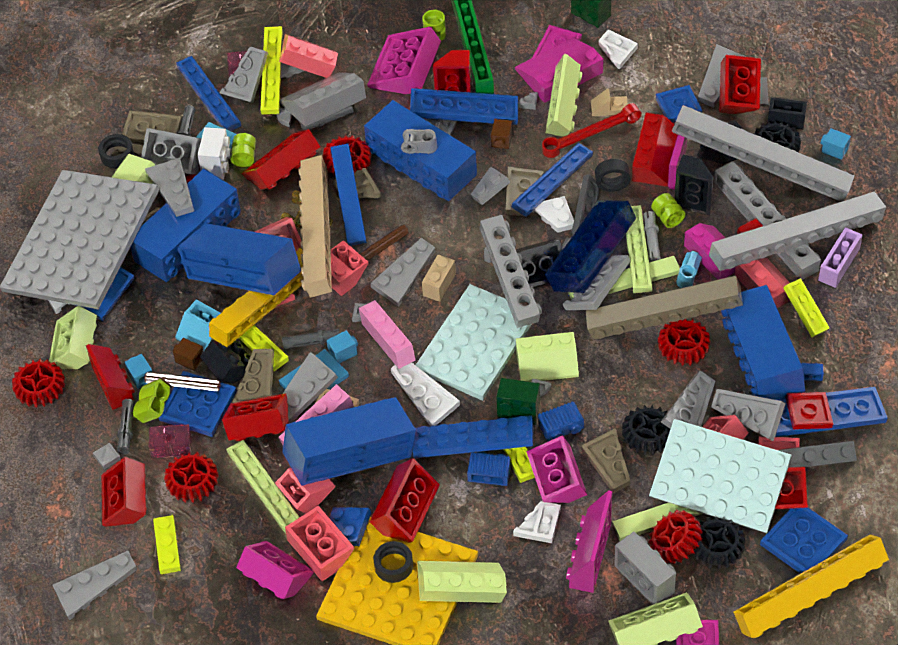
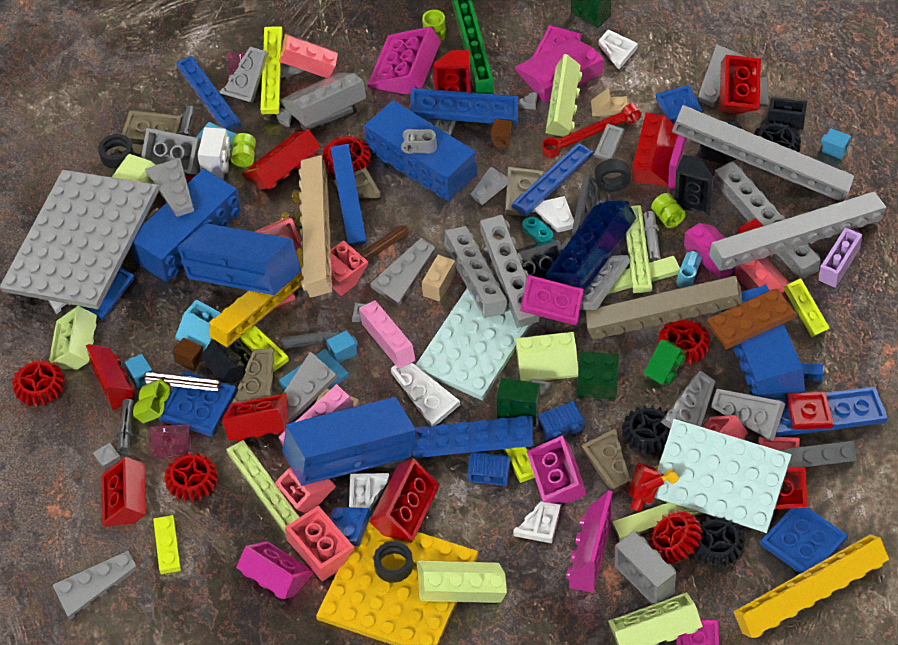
(366, 489): none -> white wing
(475, 272): none -> light grey brick
(535, 228): none -> teal plate
(551, 300): none -> dark pink tile
(598, 375): none -> dark green brick
(609, 142): none -> light grey tile
(646, 482): none -> red torso
(665, 362): none -> green brick
(751, 318): none -> dark orange plate

